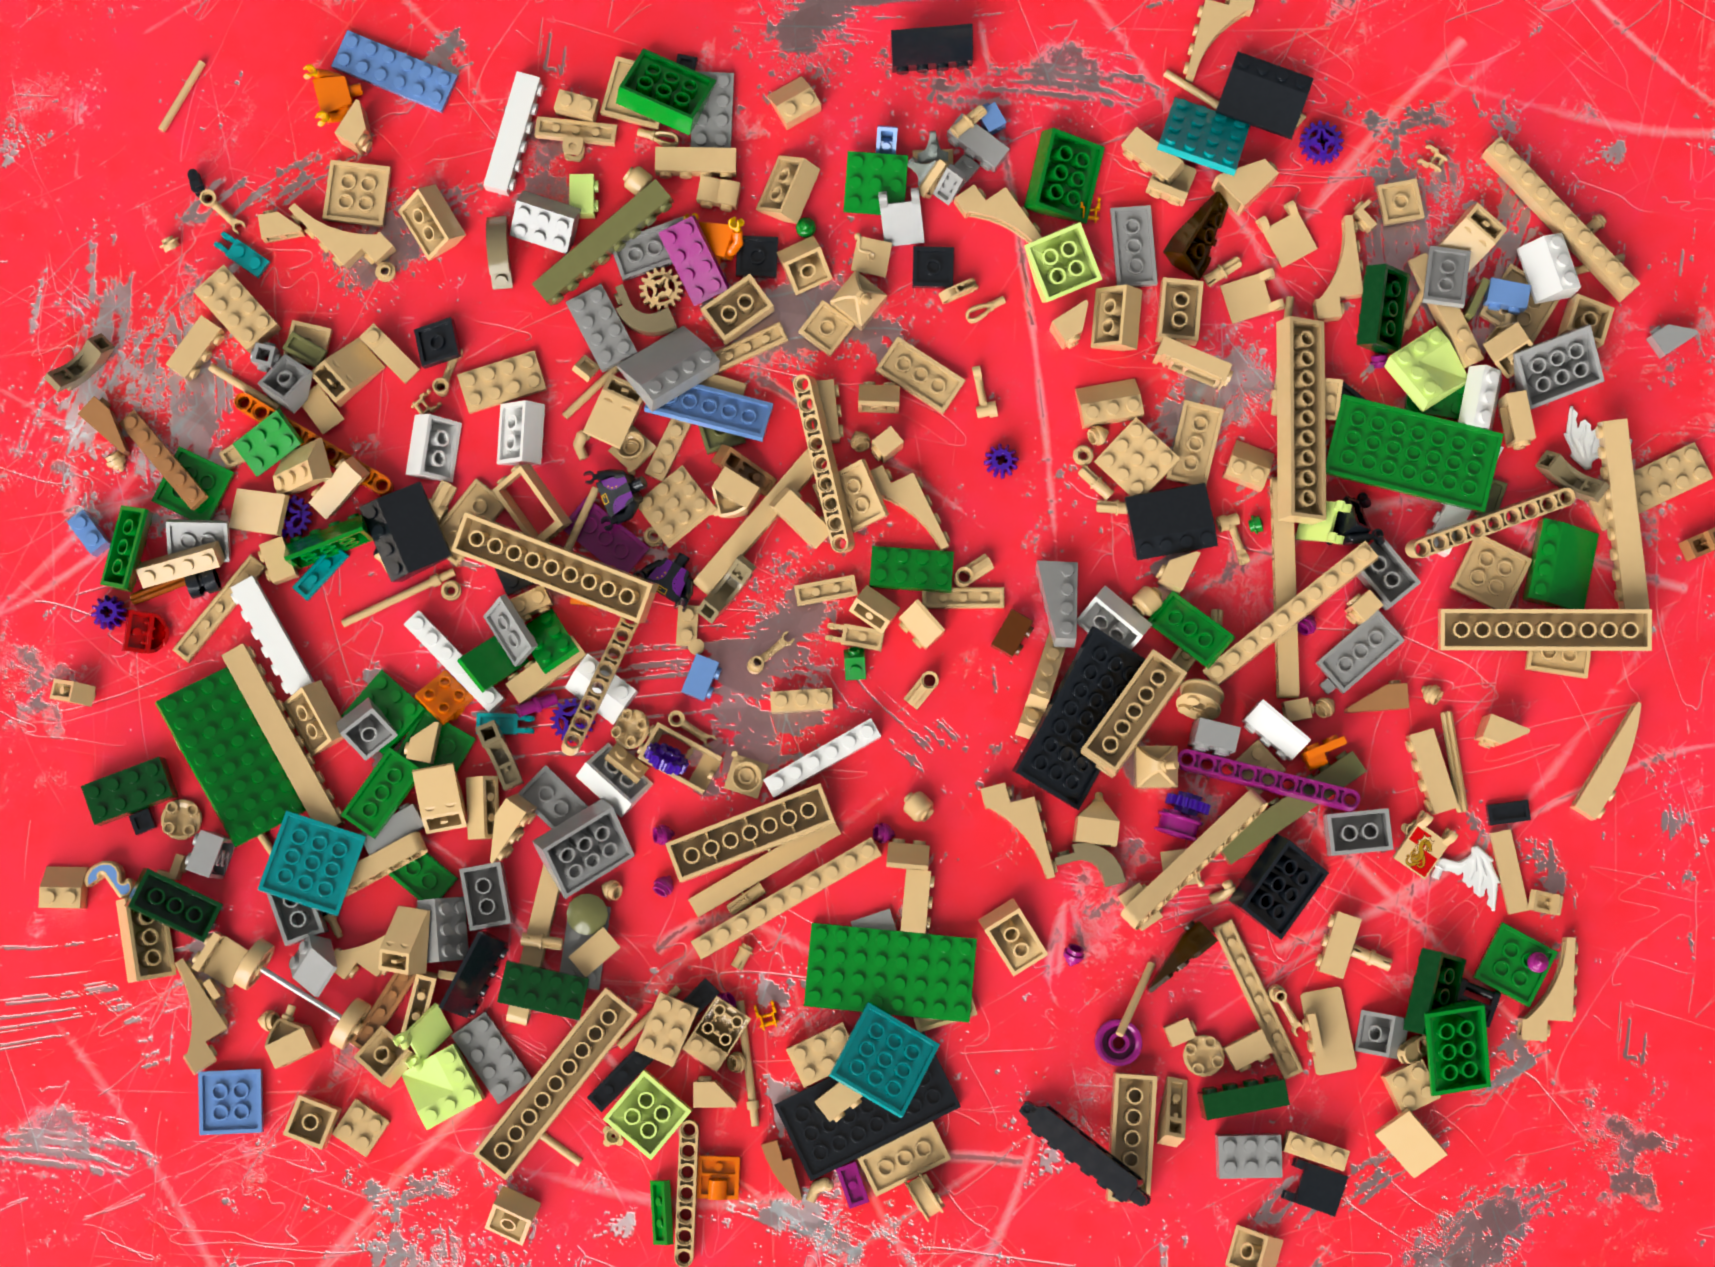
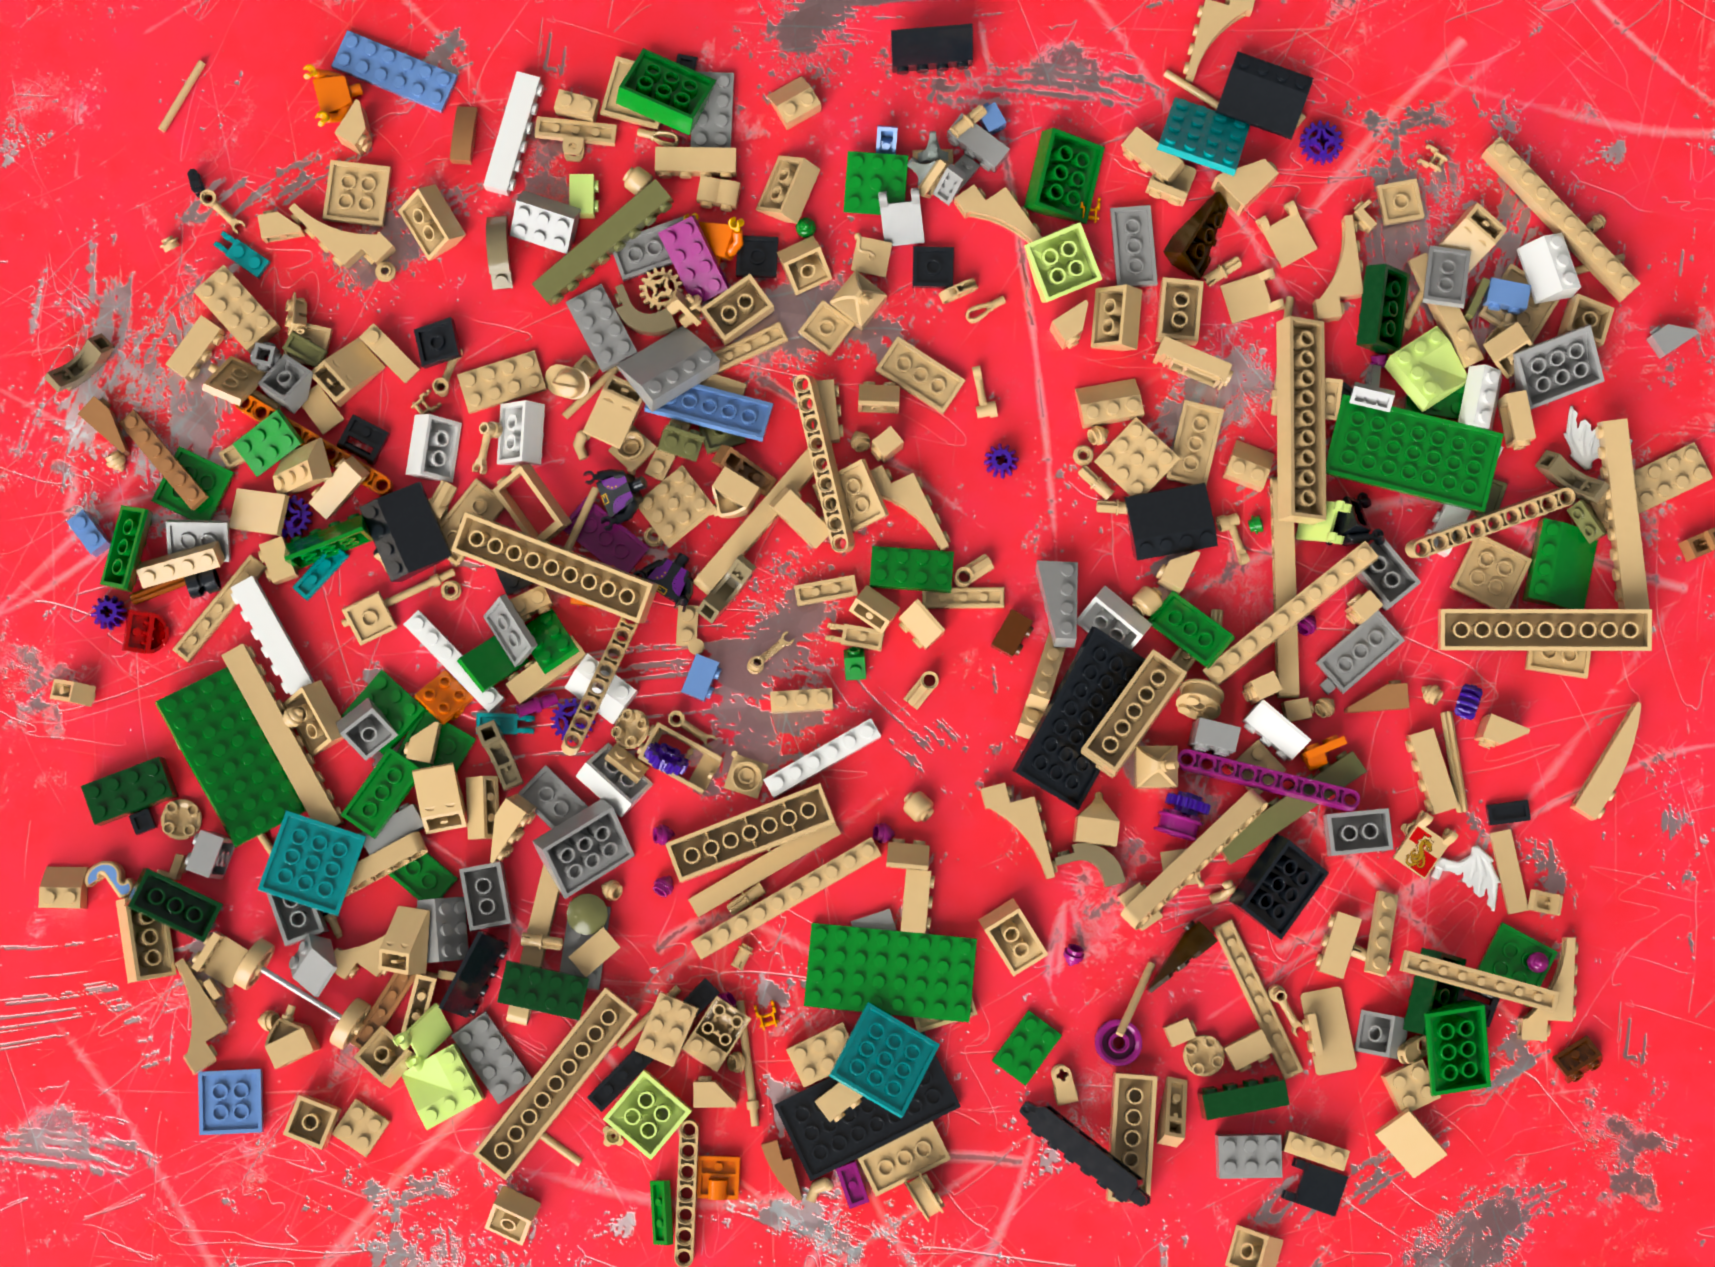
(233, 381): none -> tan plate
(292, 716): none -> tan plate
(295, 308): none -> tan hinge
(365, 433): none -> black plate
(369, 618): none -> tan tile
(464, 135): none -> medium nougat slope
(489, 431): none -> tan brick
(567, 381): none -> tan piece
(681, 442): none -> olive bracket
(688, 305): none -> tan hips
(1026, 1047): none -> green plate
(1064, 1089): none -> tan piece
(1261, 688): none -> tan brick
(1371, 394): none -> light grey bracket
(1381, 933): none -> tan plate
(1468, 701): none -> dark purple gear
(1479, 981): none -> tan plate
(1578, 1059): none -> reddish brown bracket
(1587, 521): none -> olive bracket

